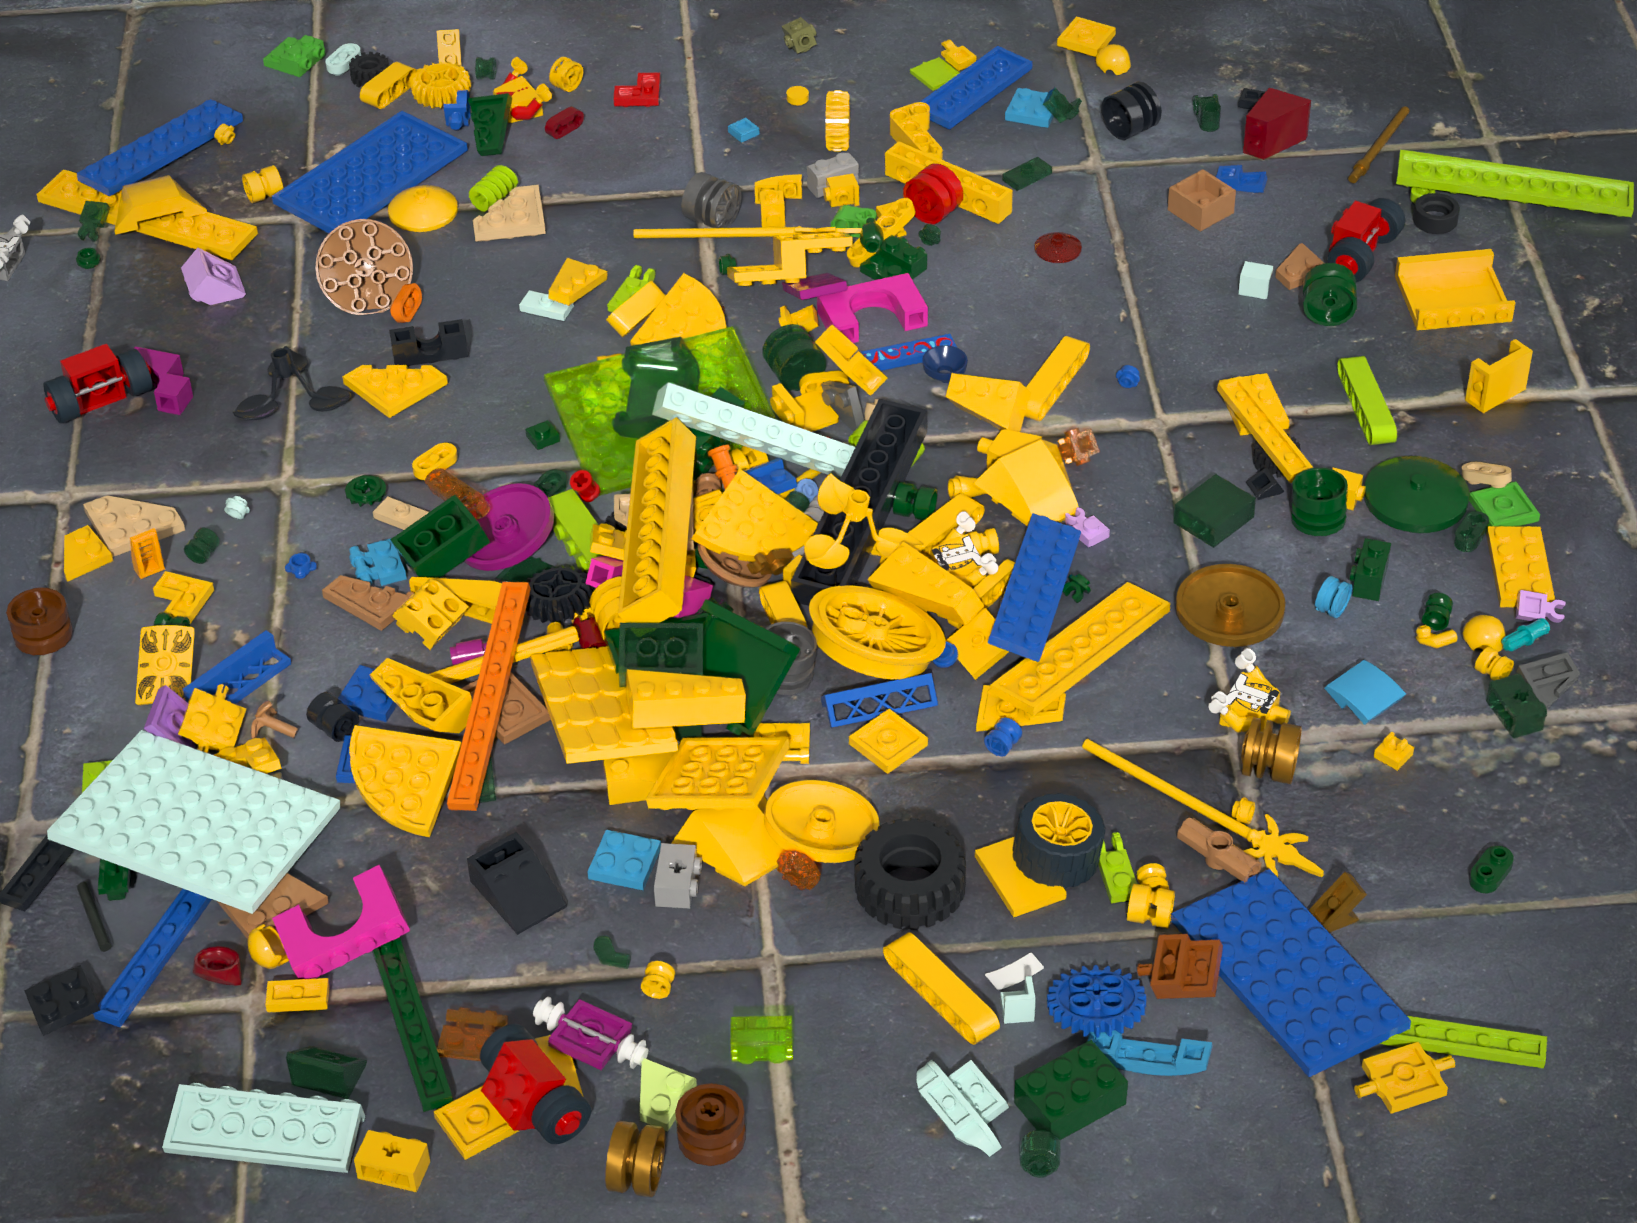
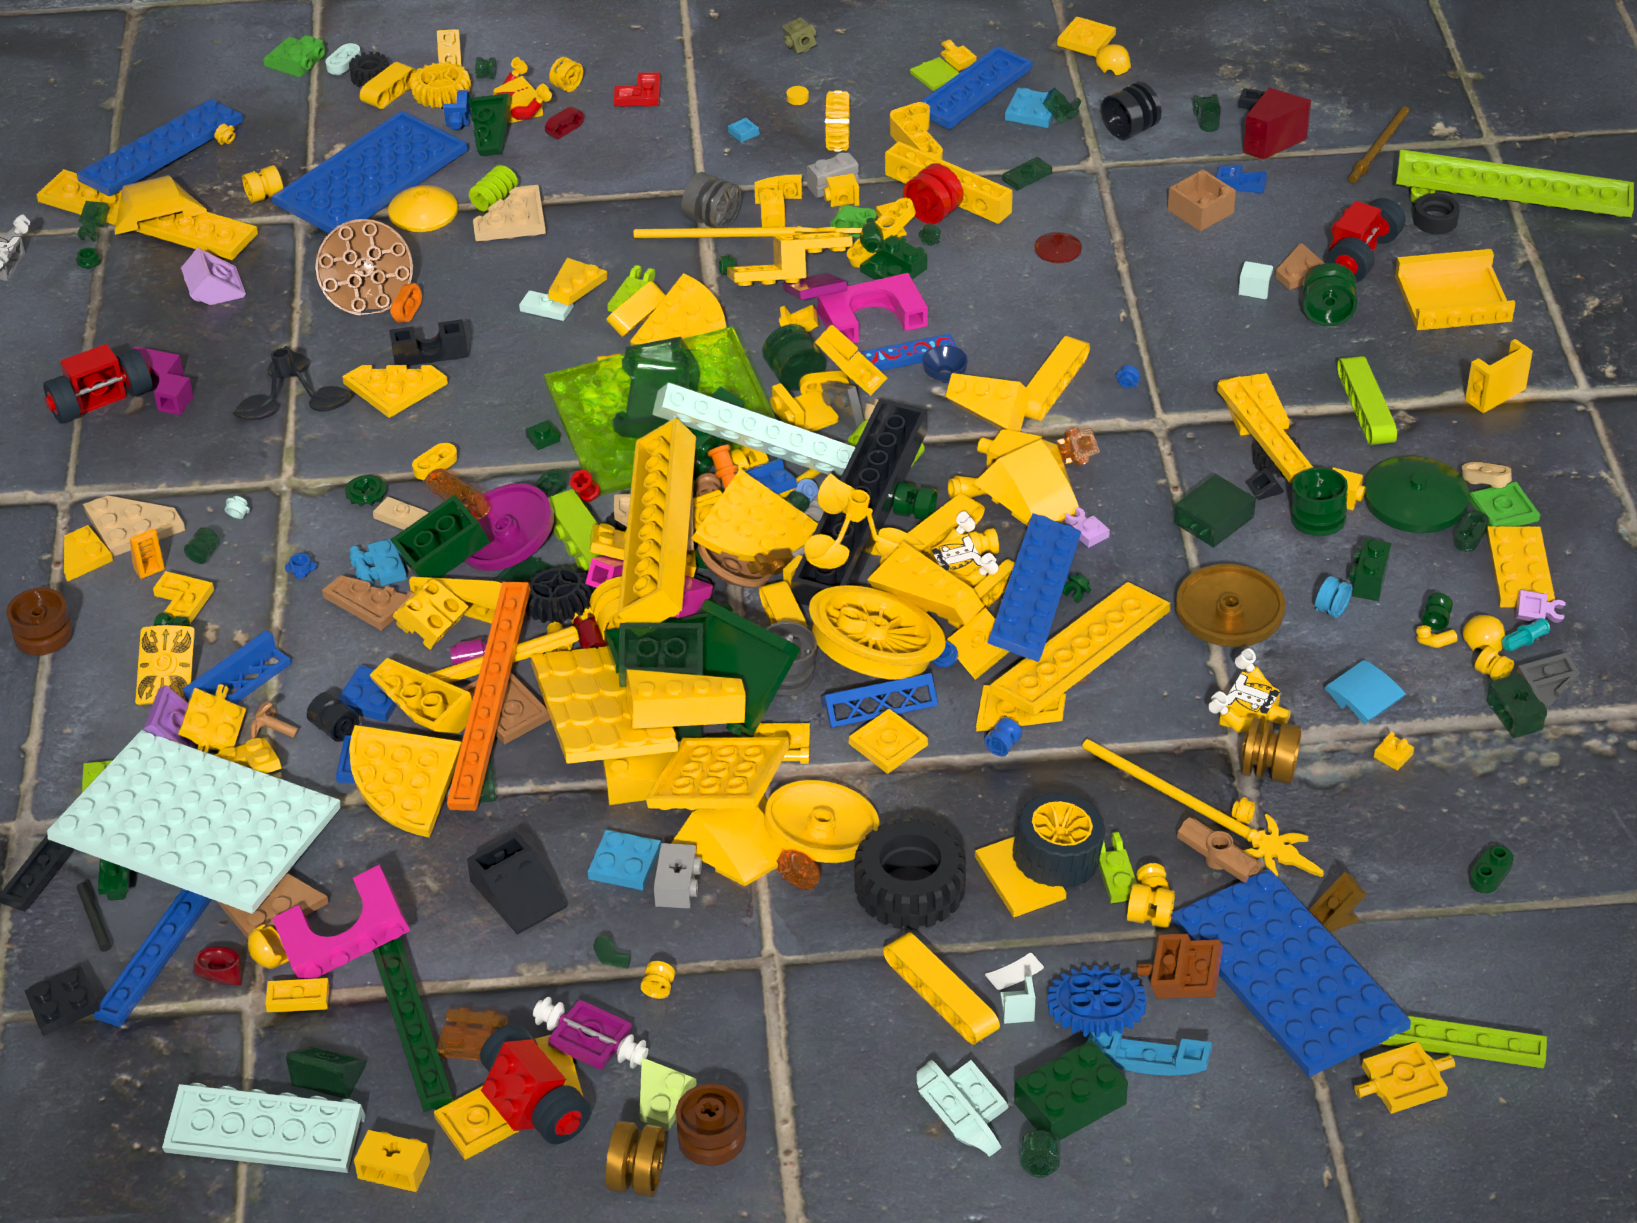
(761, 1039): clear neon green brick -> none

